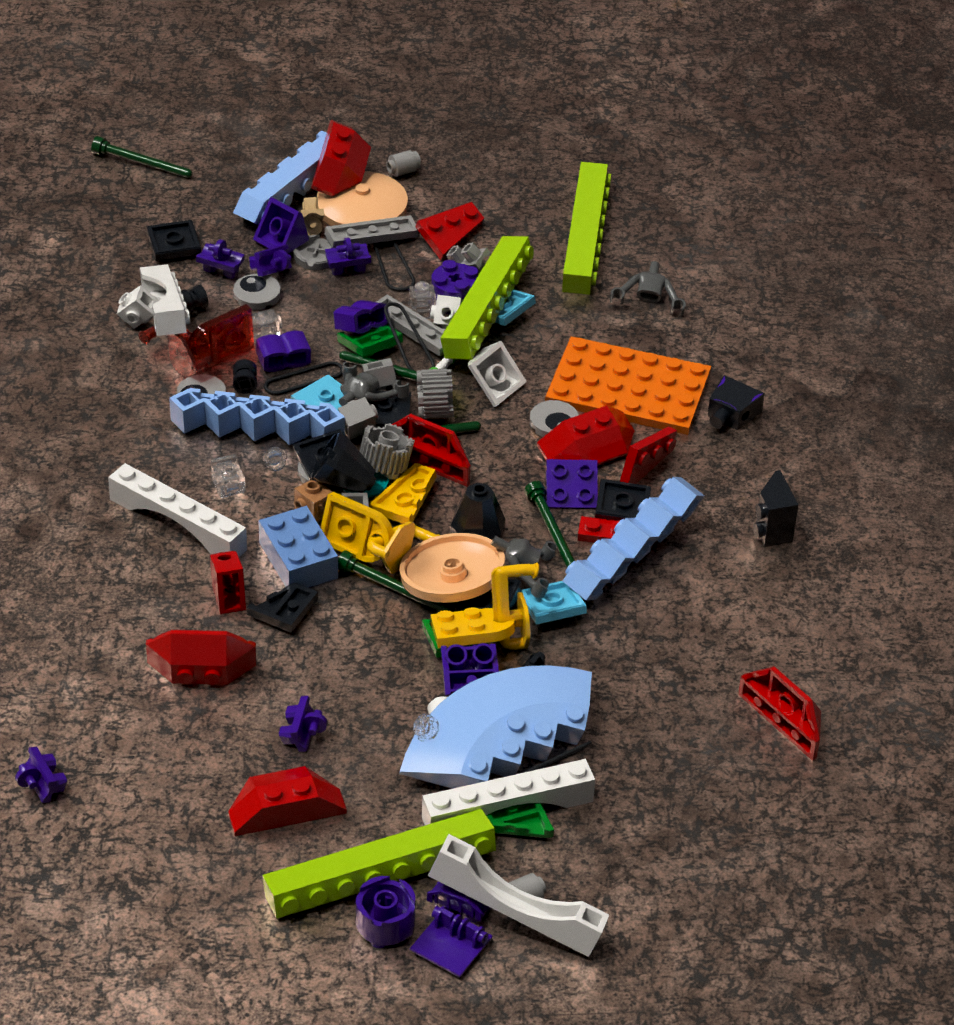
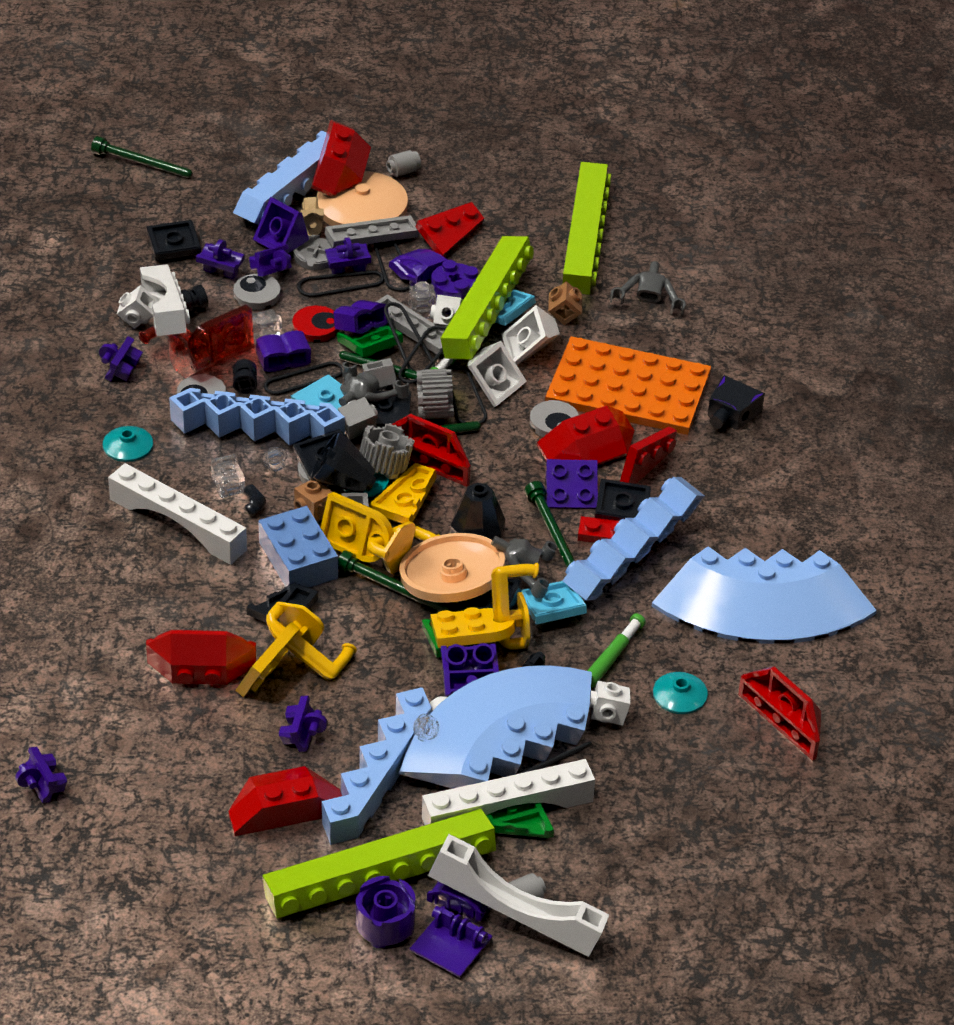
(116, 358): none -> dark purple hips
(127, 443): none -> teal dish
(228, 571): red torso -> none
(256, 499): none -> black arm
(298, 633): none -> yellow plate
(315, 322): none -> red tile
(340, 275): none -> black piece
(378, 770): none -> light blue brick
(413, 352): none -> black piece
(417, 265): none -> dark purple slope
(469, 255): light grey hips -> none
(475, 391): none -> black piece
(530, 334): none -> white slope
(565, 303): none -> medium nougat brick
(610, 702): none -> white brick
(612, 652): none -> bright green piece
(680, 693): none -> teal dish
(763, 597): none -> light blue brick
(776, 512): black slope -> none

